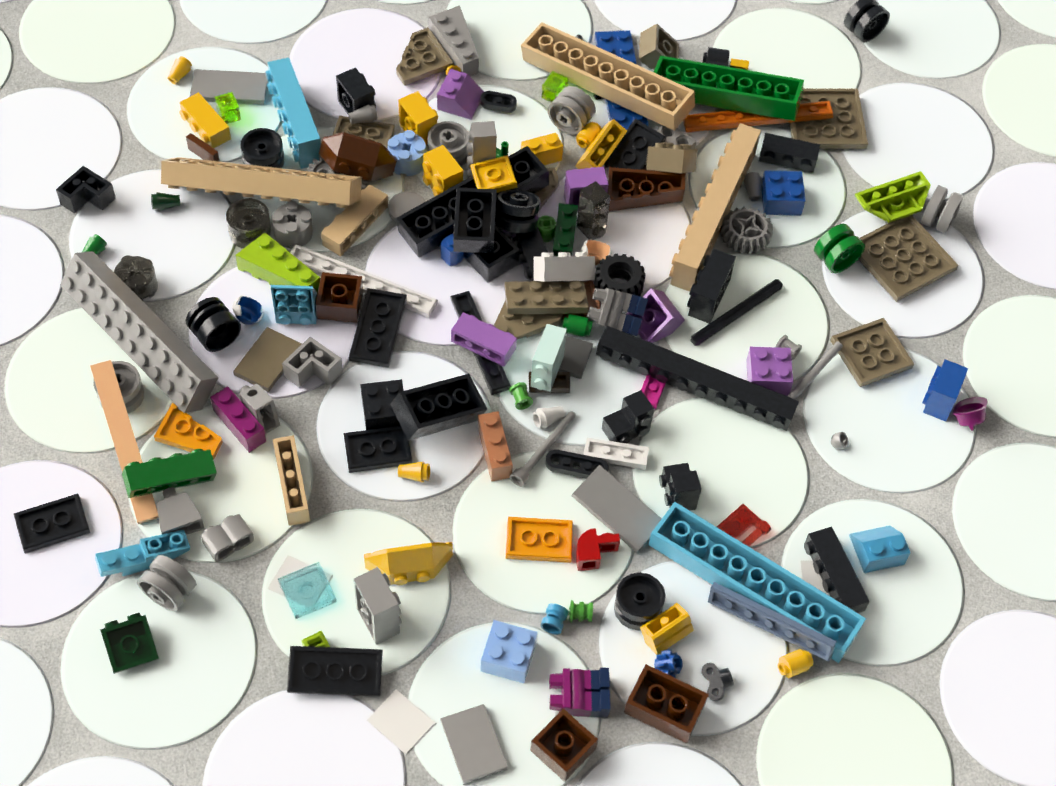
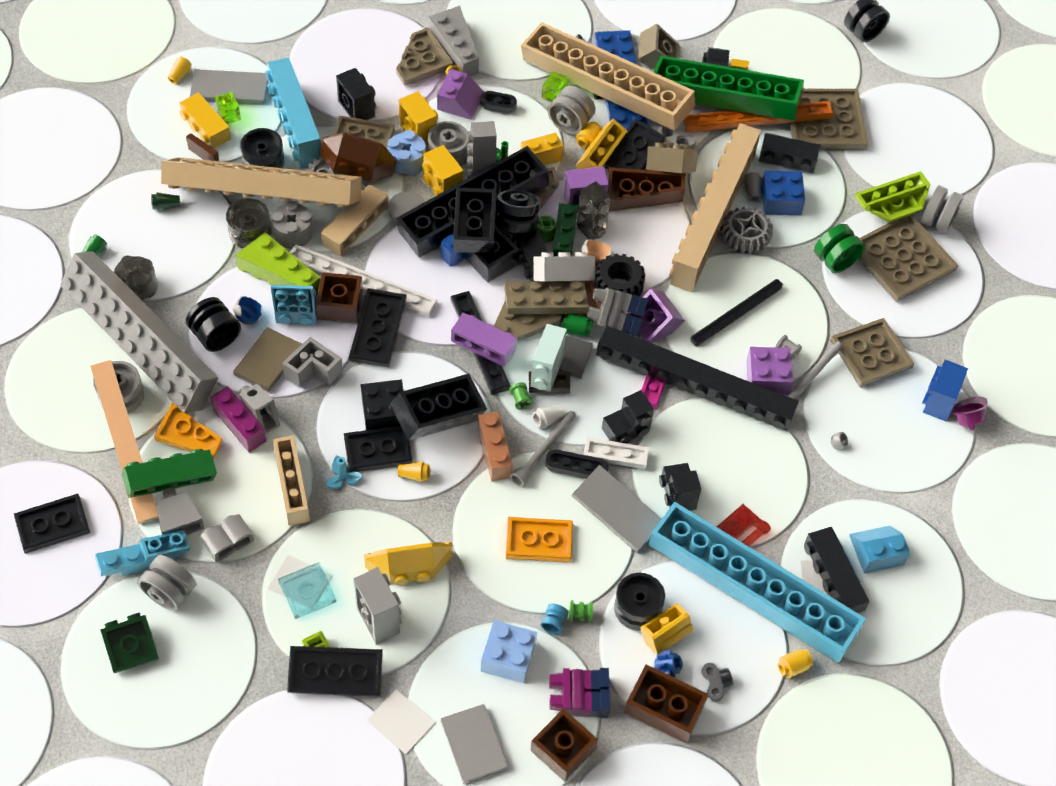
(85, 187): black brick -> none
(339, 467): none -> medium azure plant
(363, 115): light grey cone -> none
(494, 174): yellow tile -> none
(590, 547): red brick -> none
(710, 285): black brick -> none
(772, 621): sand blue tile -> none

